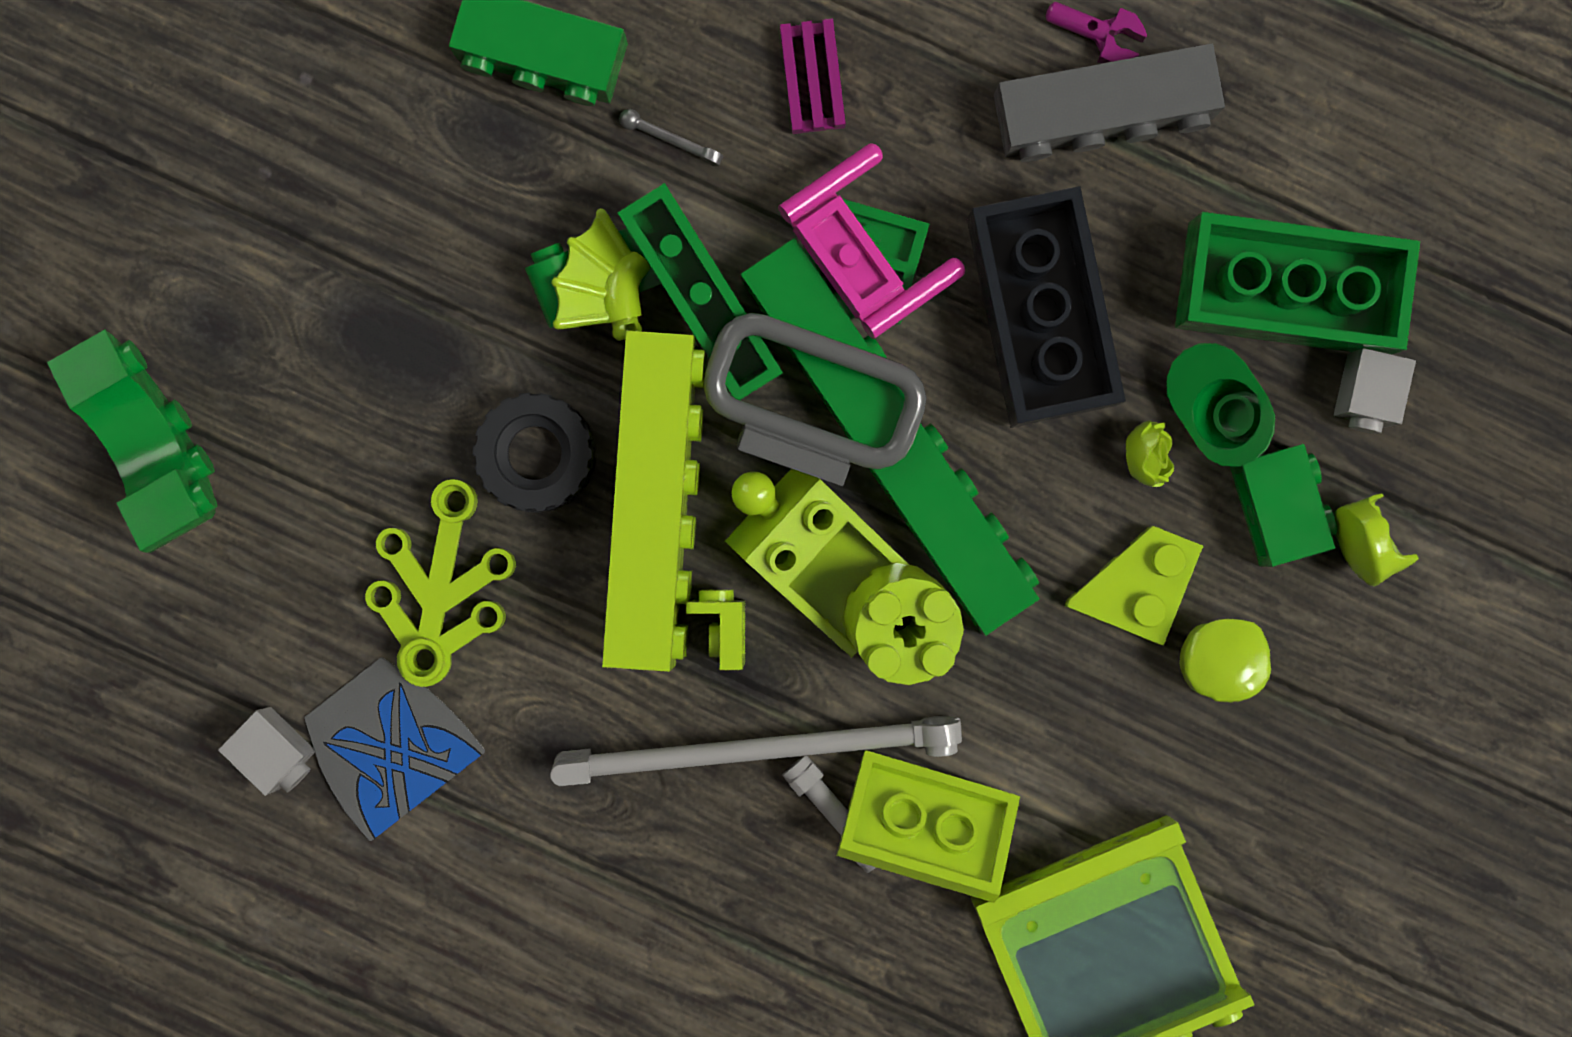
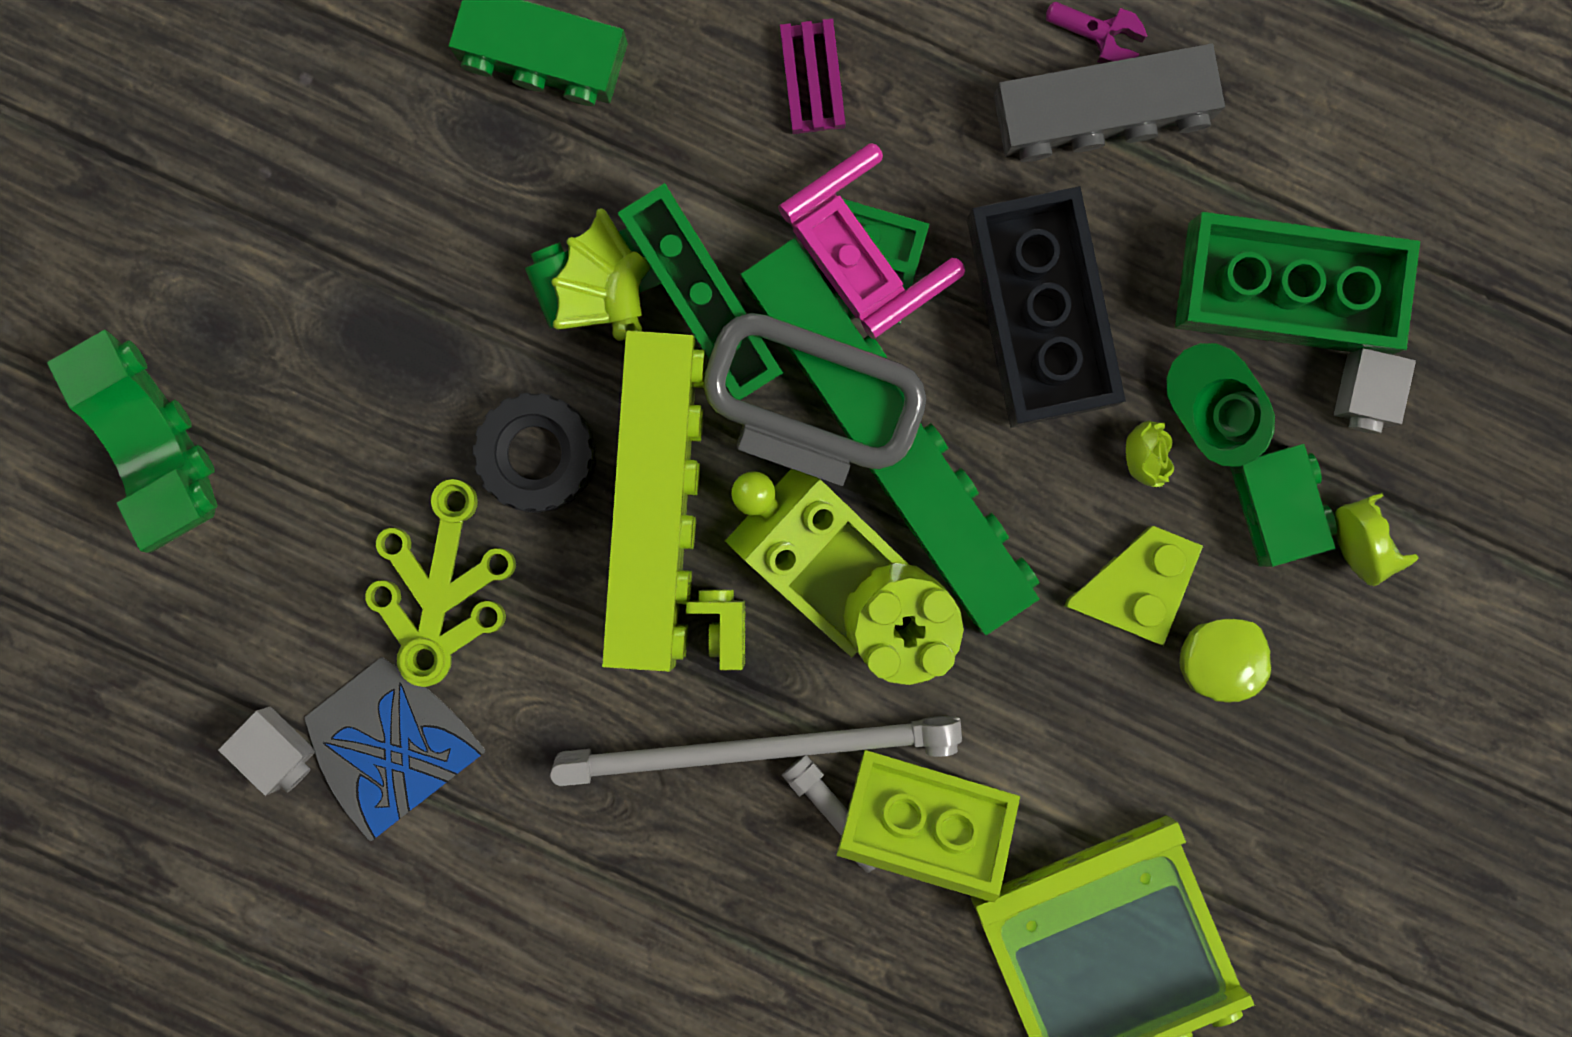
(631, 119): flat silver hinge -> none

